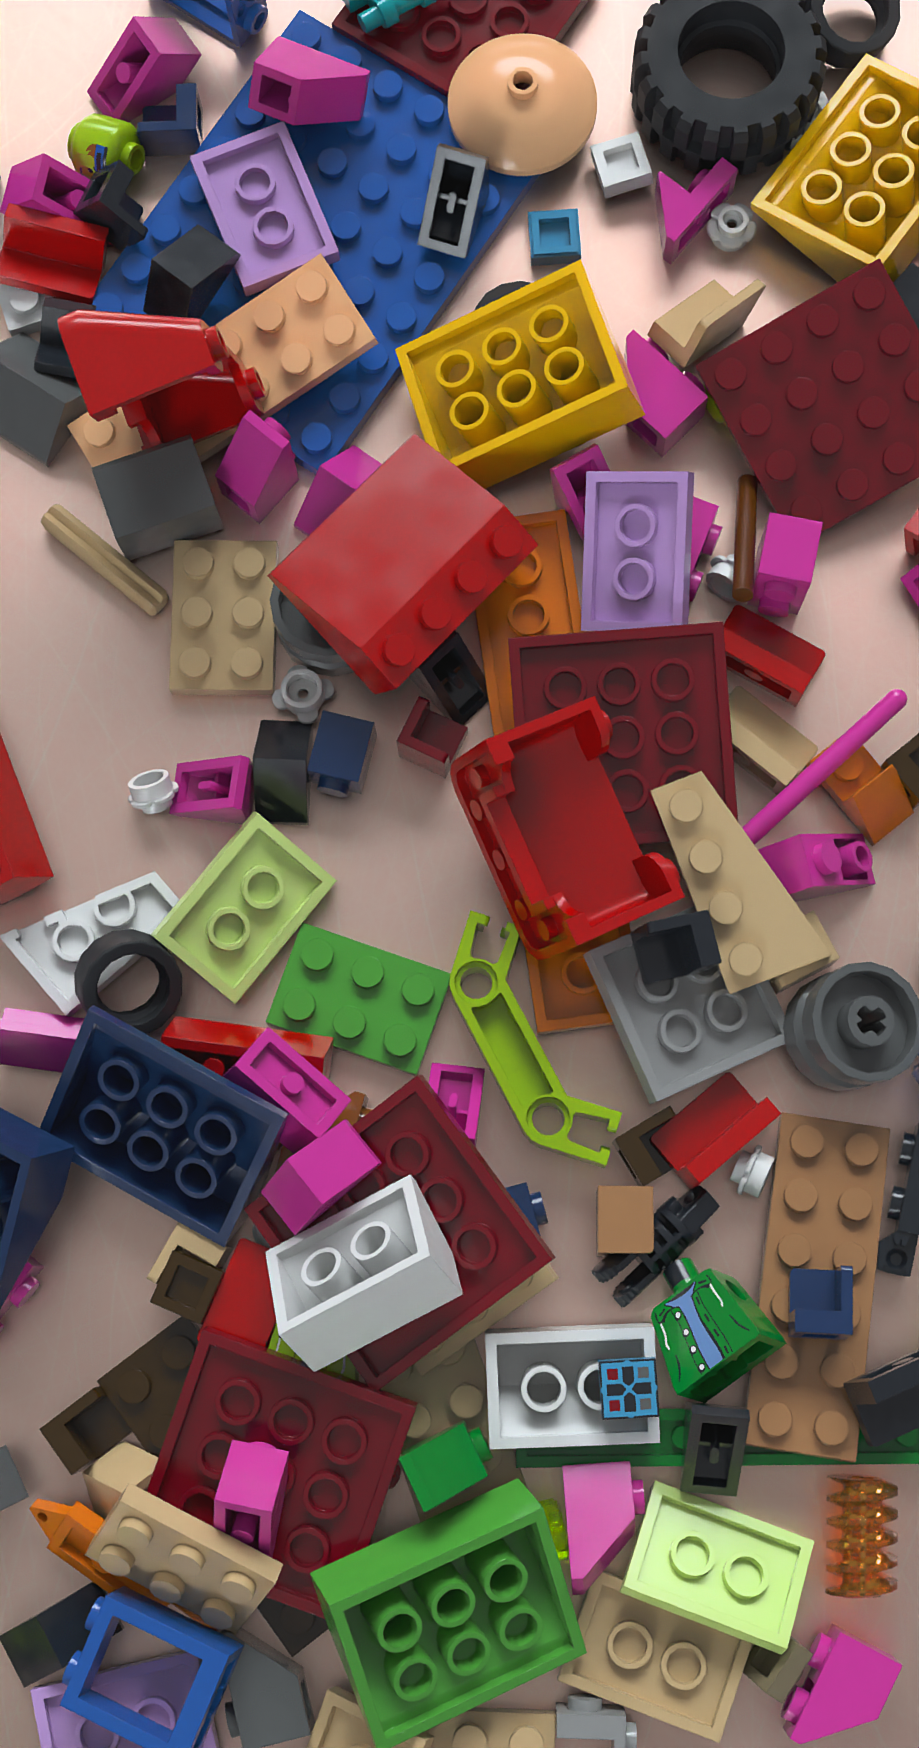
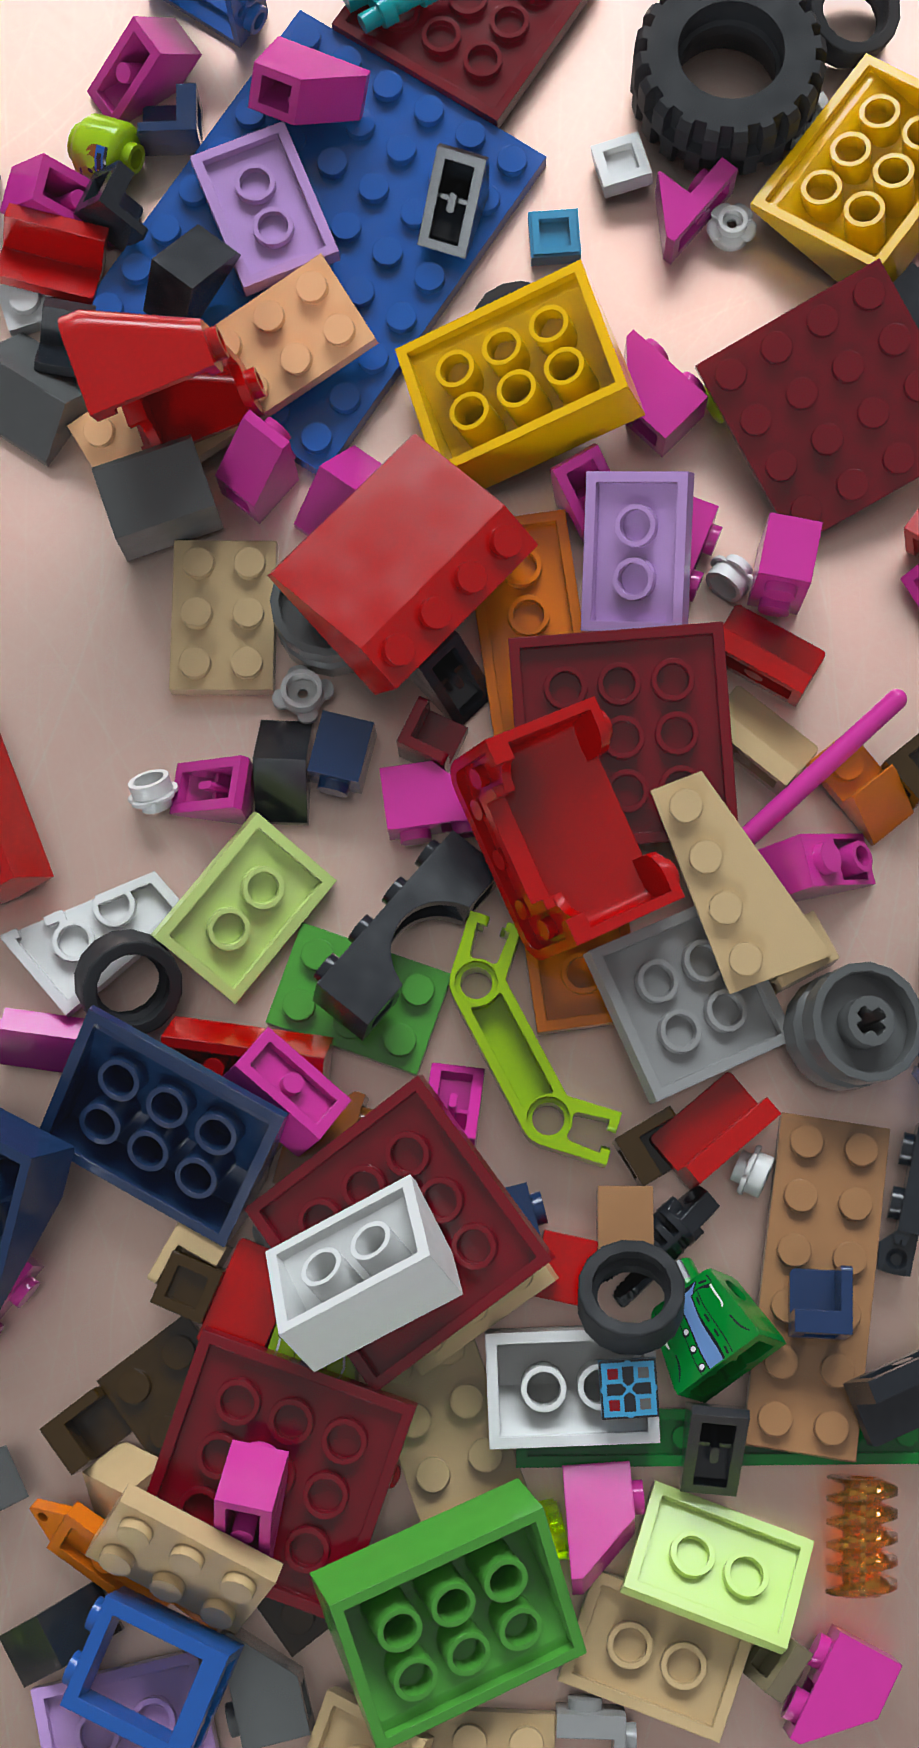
(104, 559): tan axle -> none
(319, 1176): dark pink slope -> none
(363, 981): none -> black arch
(421, 803): none -> dark pink slope
(446, 1463): green slope -> none
(526, 128): light nougat dish -> none
(571, 1256): none -> red panel
(631, 1257): none -> black tyre
(675, 947): black panel -> none
(703, 320): tan panel -> none
(745, 538): reddish brown bar -> none

